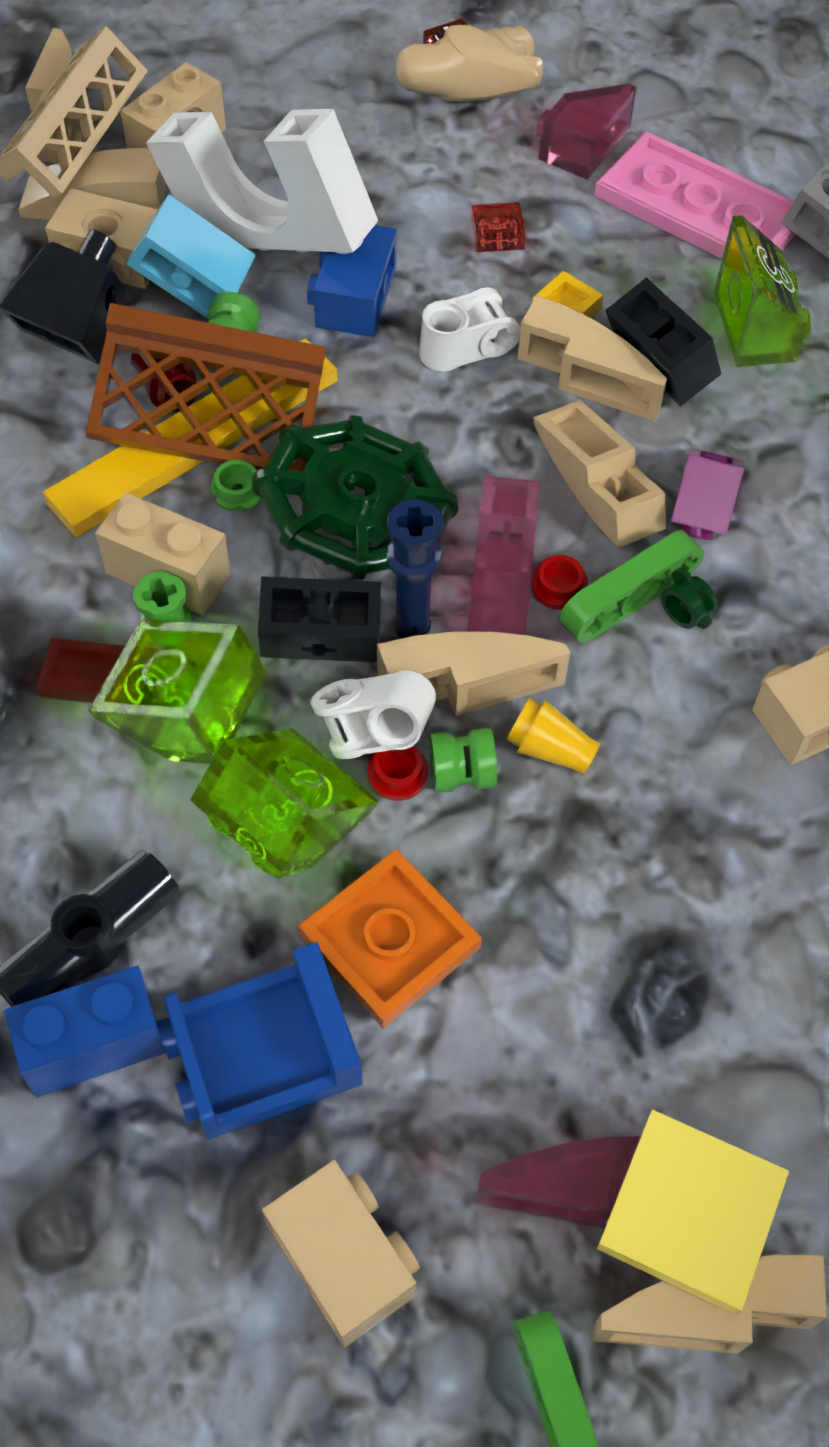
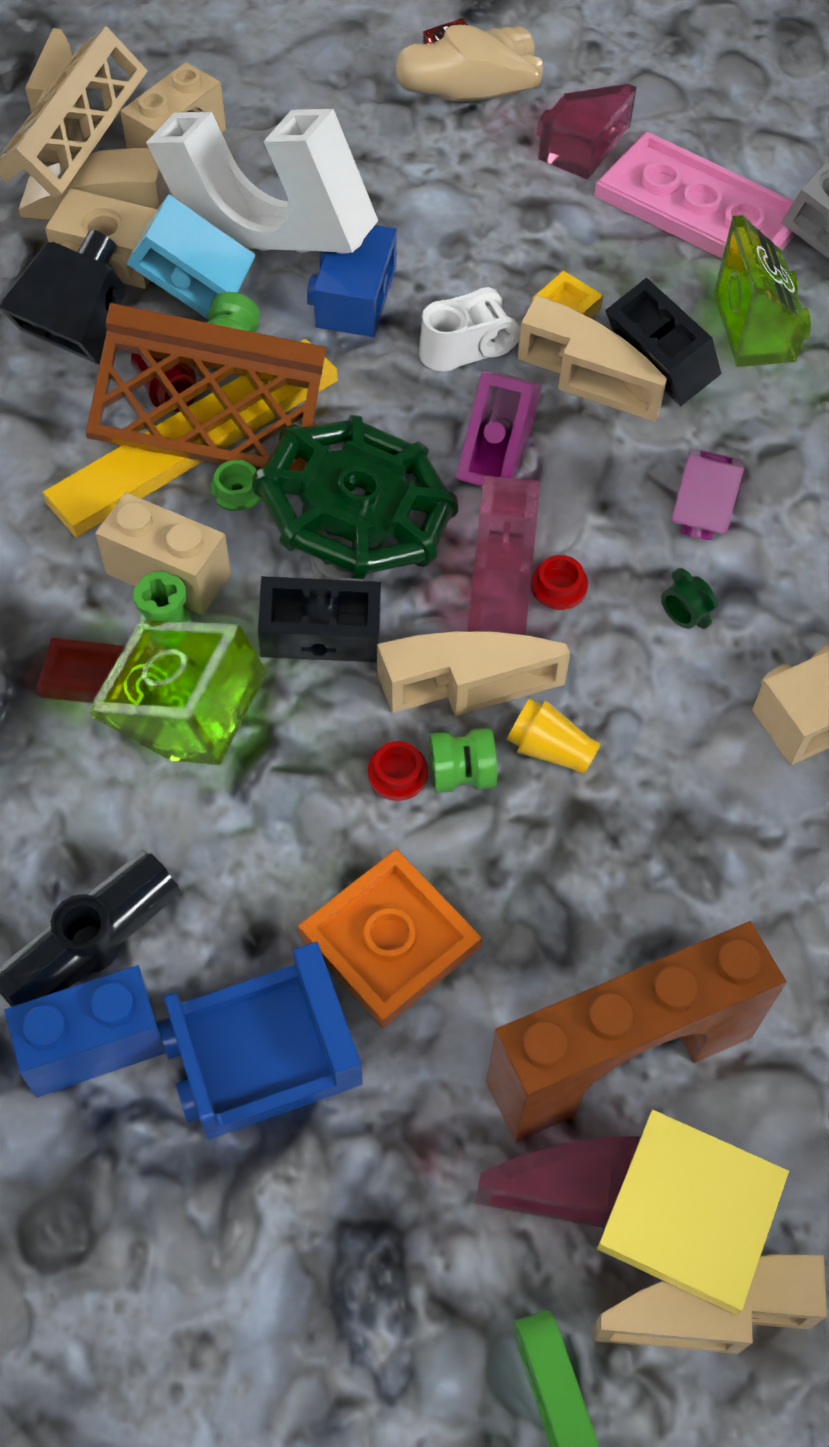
(281, 800): clear neon green slope -> none
(342, 1252): tan brick -> none
(375, 712): white piece -> none
(414, 558): dark blue pin -> none
(498, 227): clear red tile -> none
(498, 427): none -> magenta slope
(602, 473): tan slope -> none
(629, 586): bright green beam -> none
(703, 994): none -> dark orange arch

